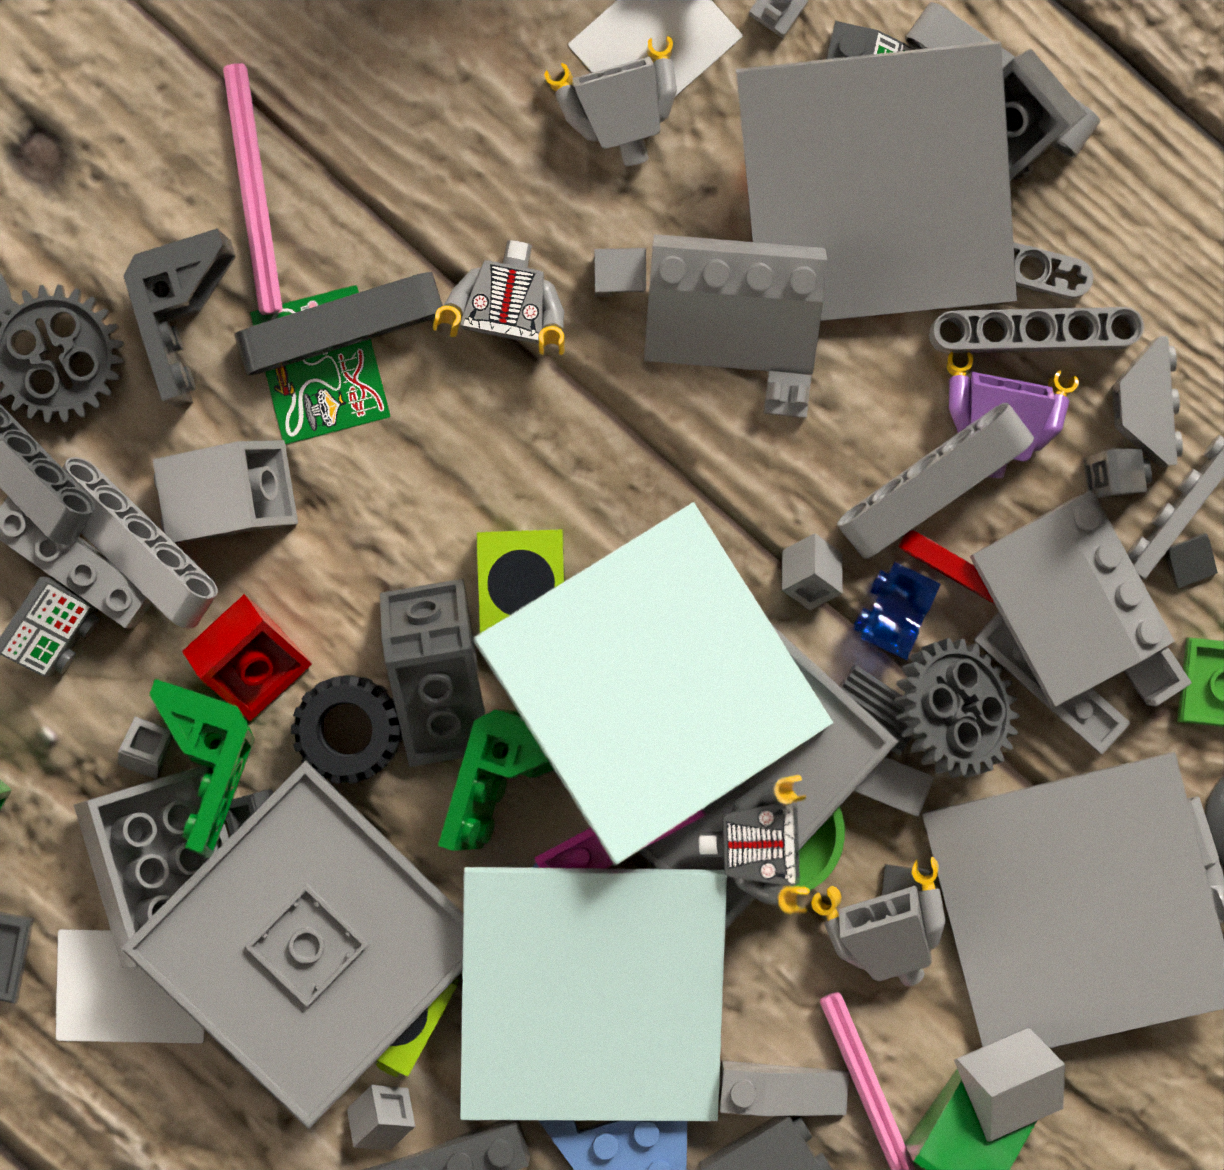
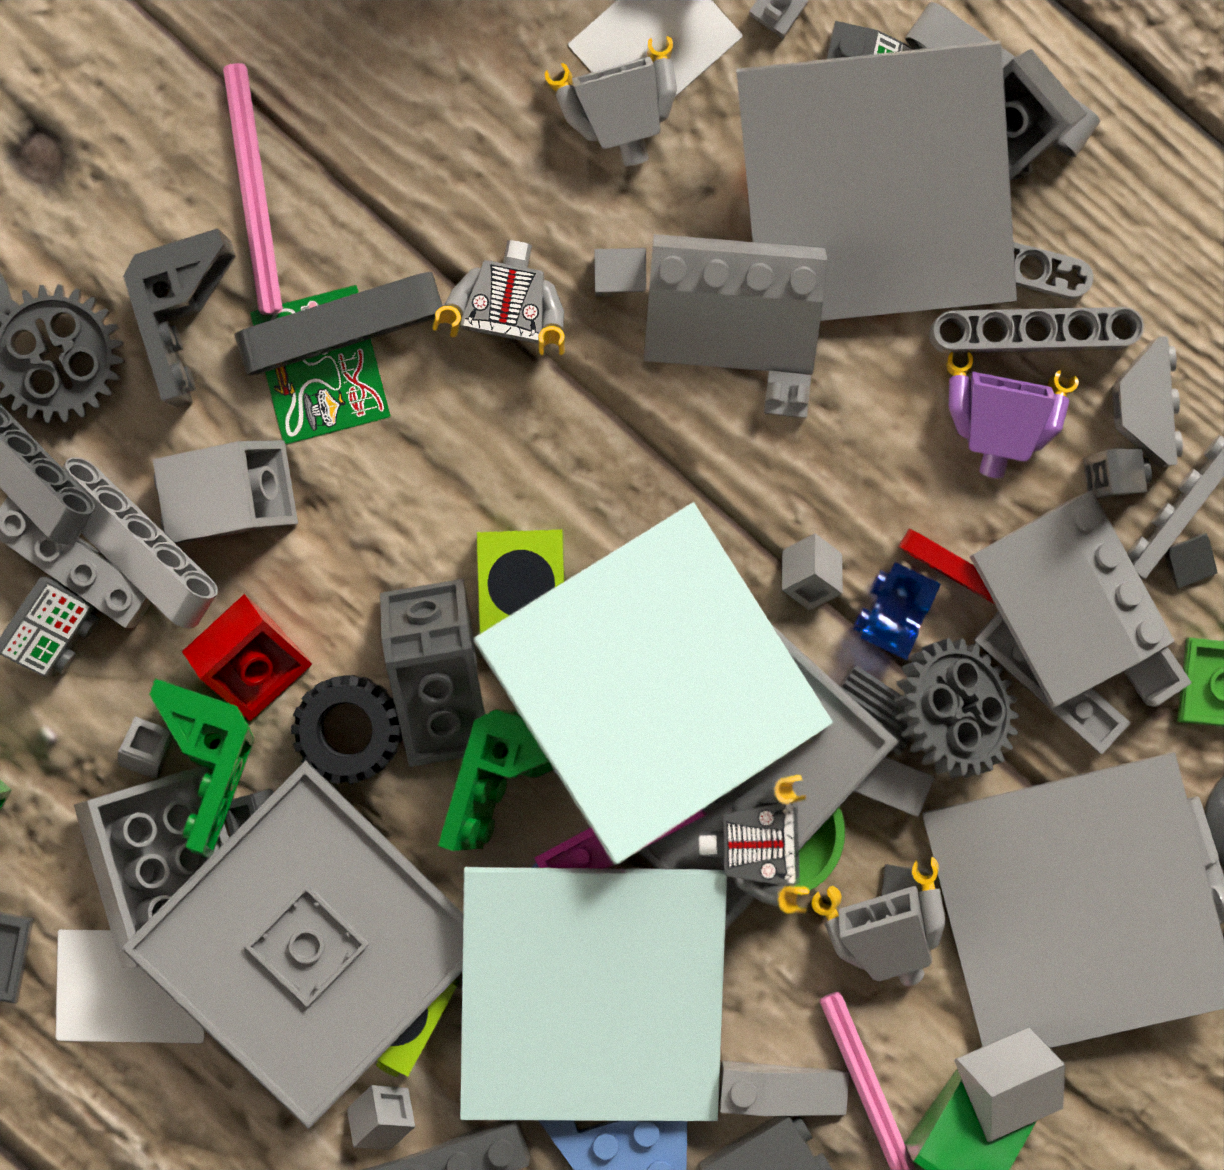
(935, 480): light grey beam -> none

